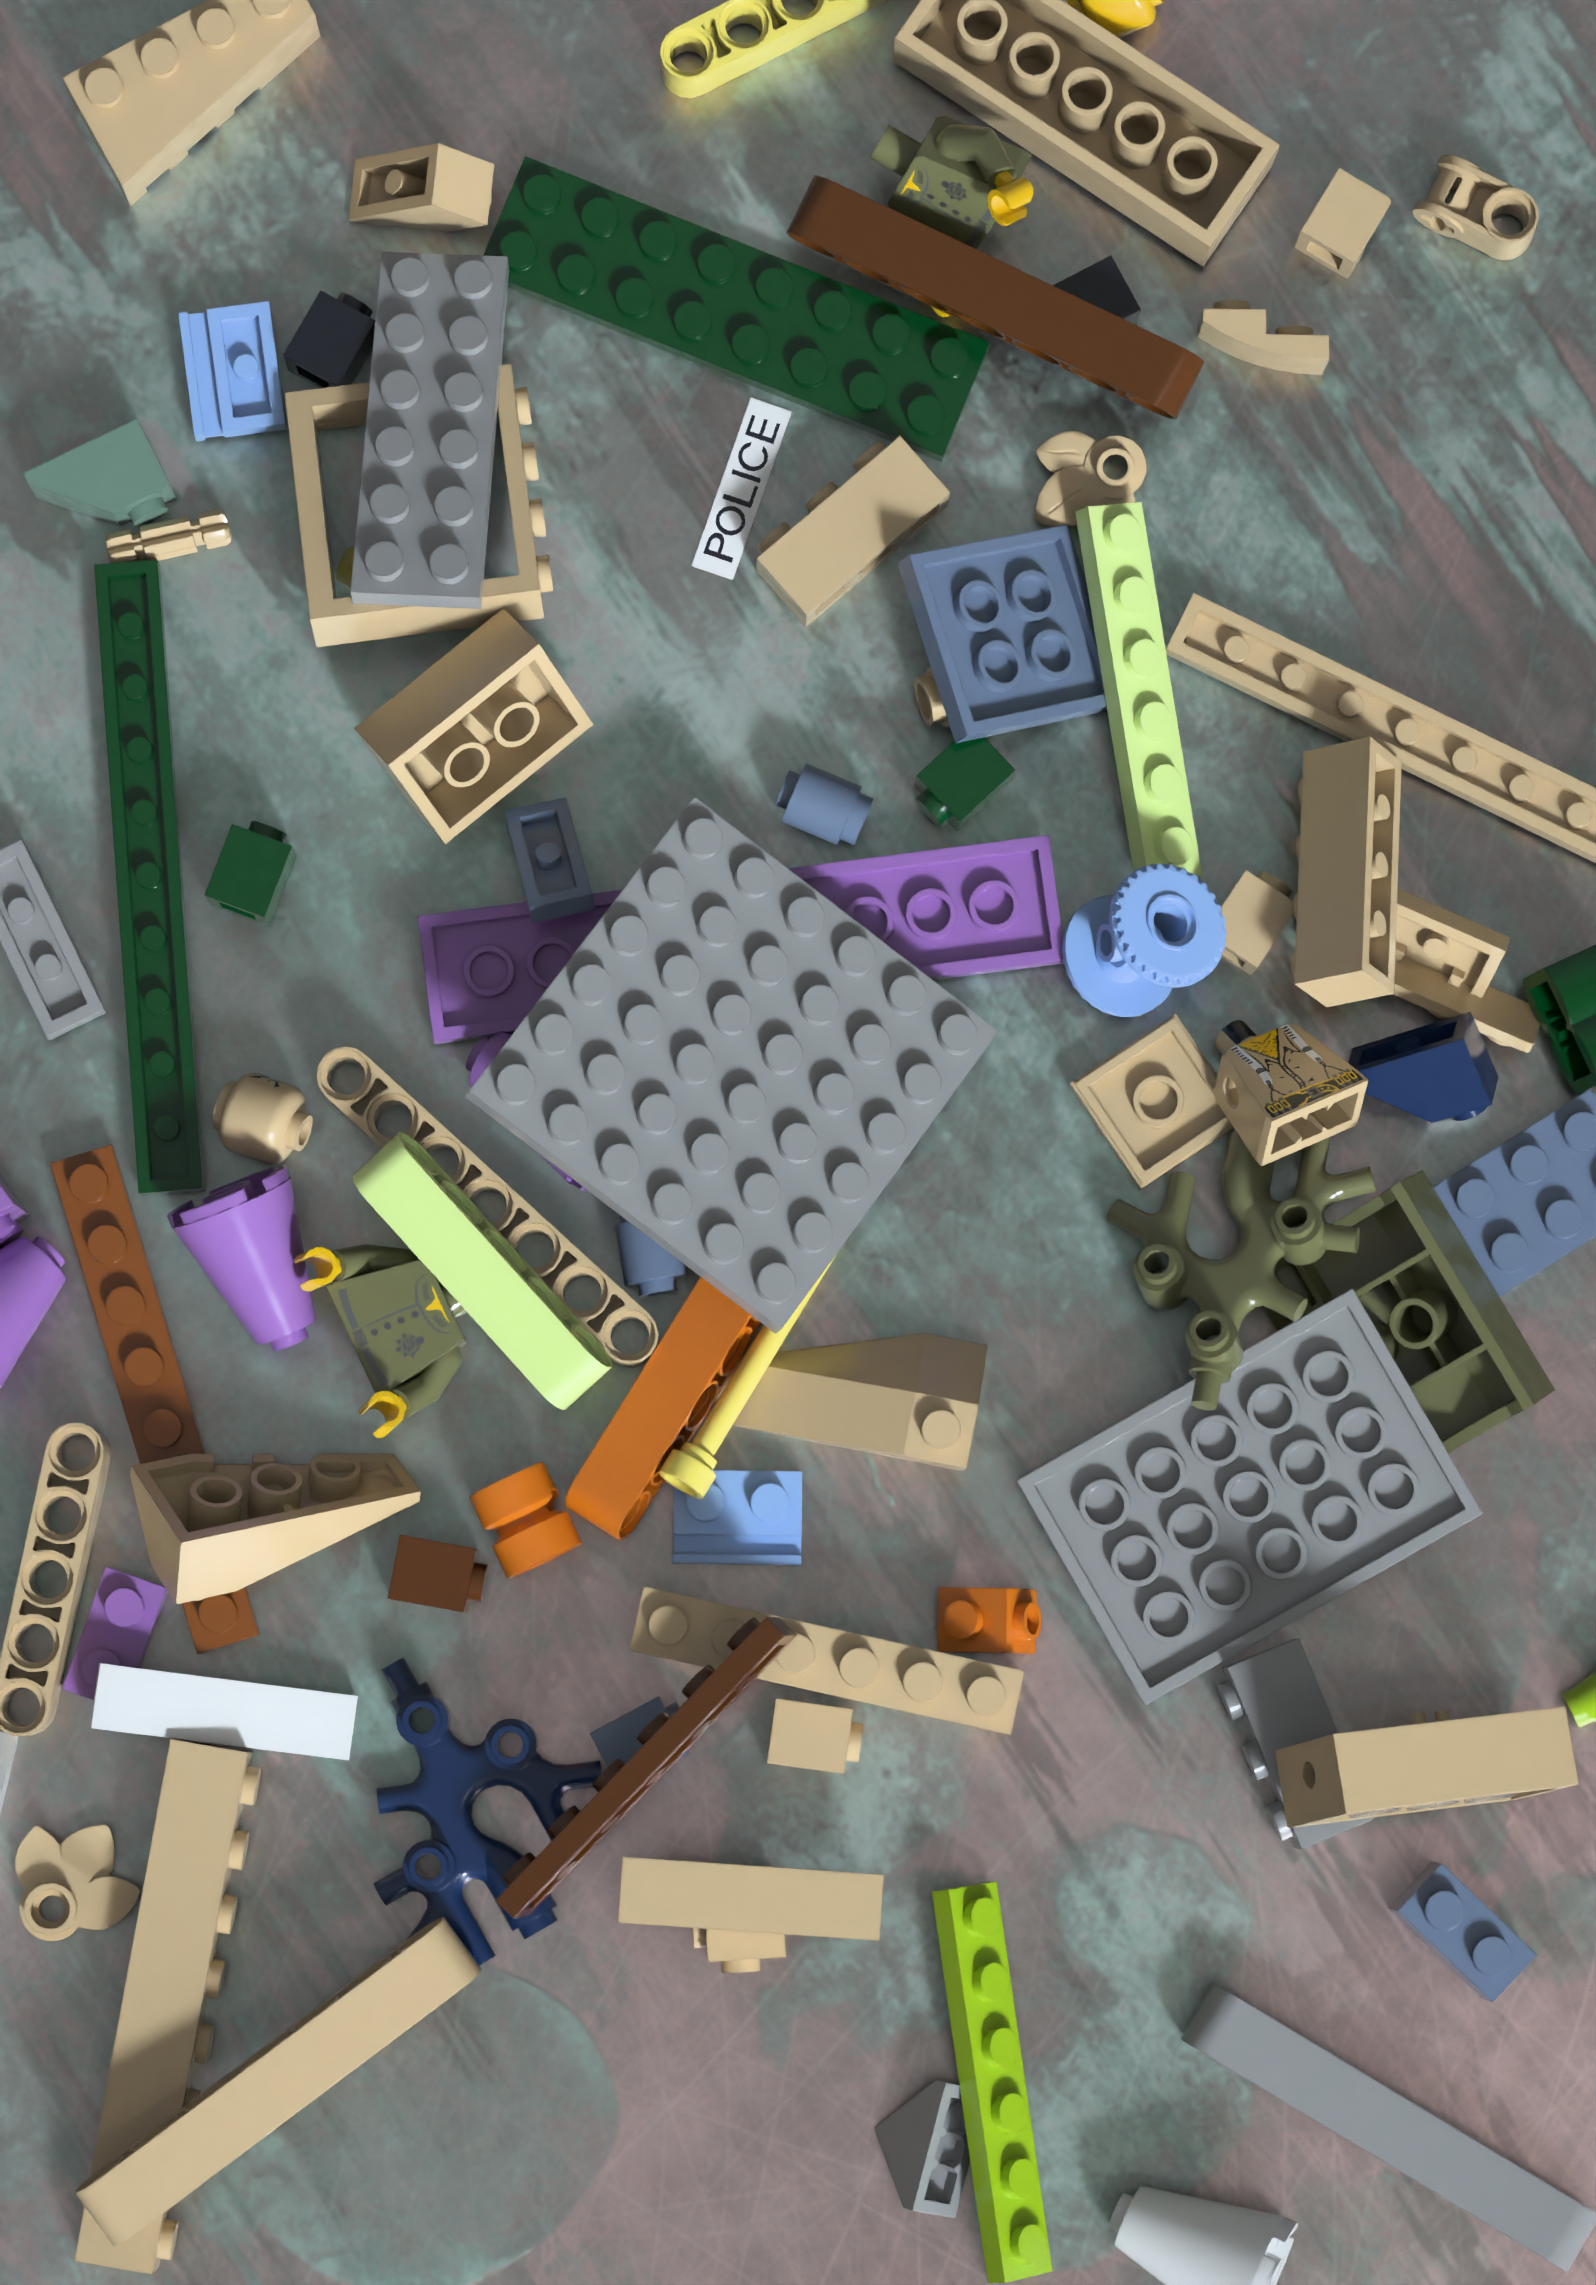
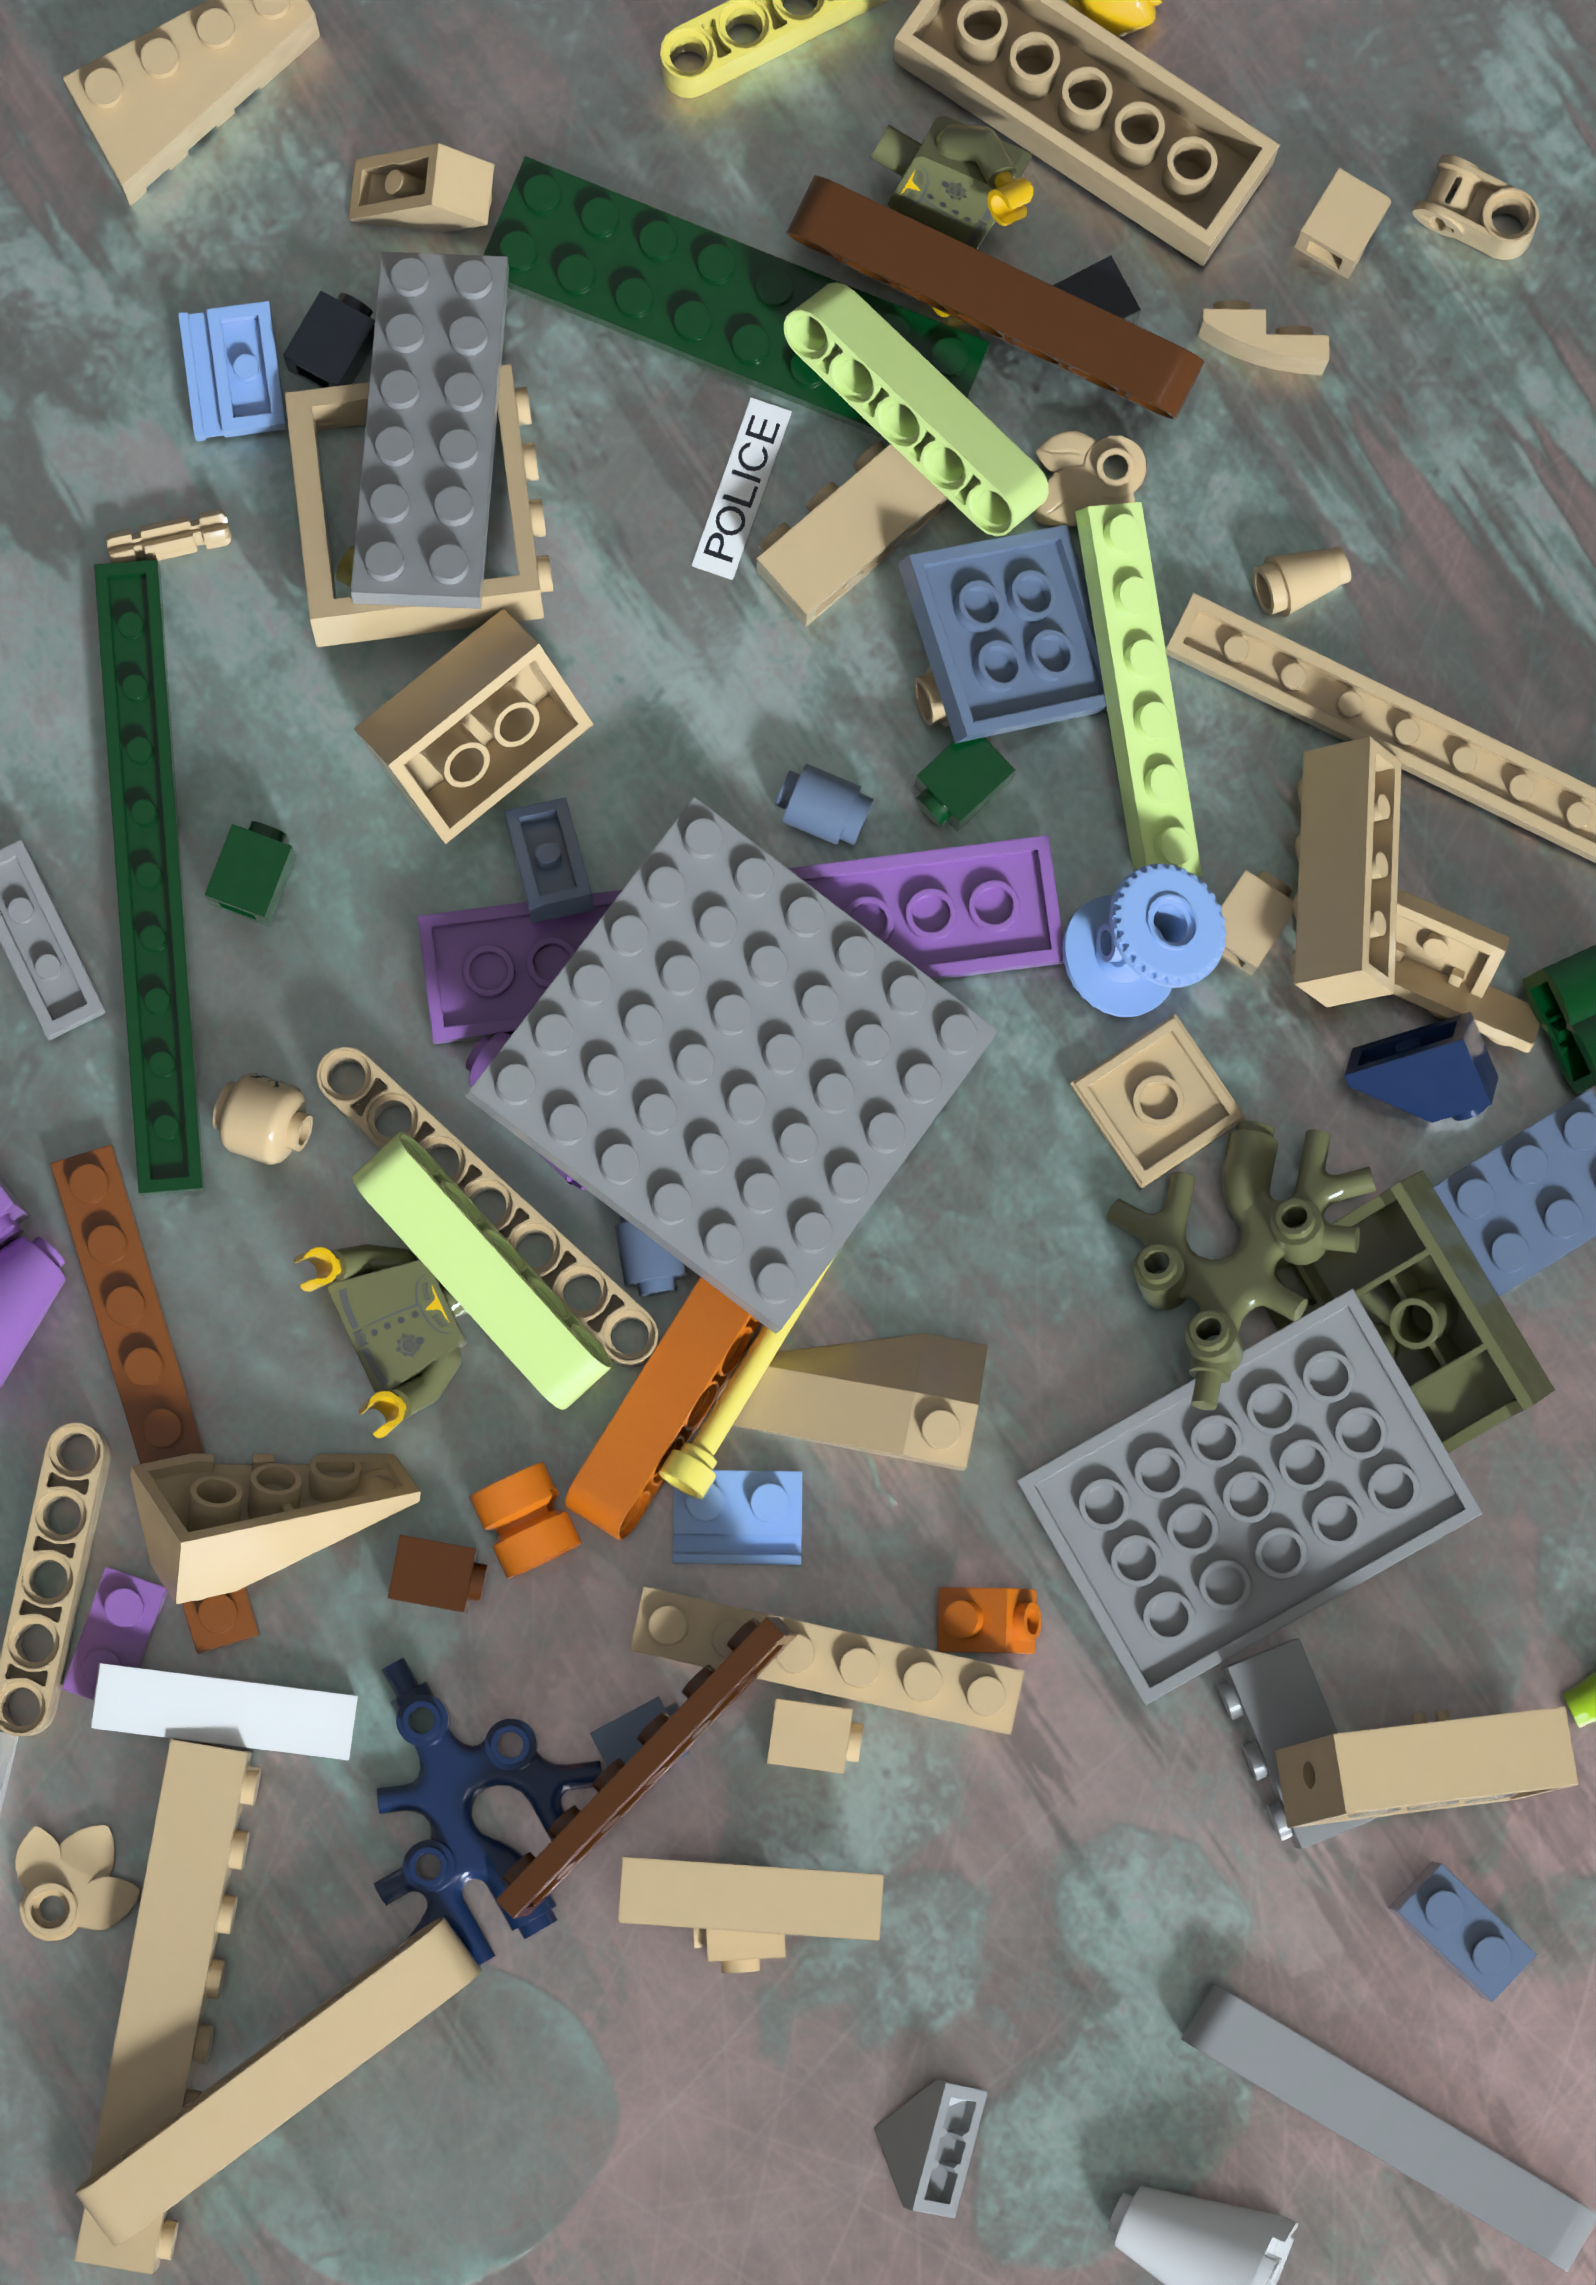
(107, 478): sand green slope -> none
(247, 1249): medium lavender cone -> none
(916, 409): none -> yellowish green beam
(992, 2082): lime plate -> none
(1284, 1089): tan torso -> none
(1298, 578): none -> tan cone

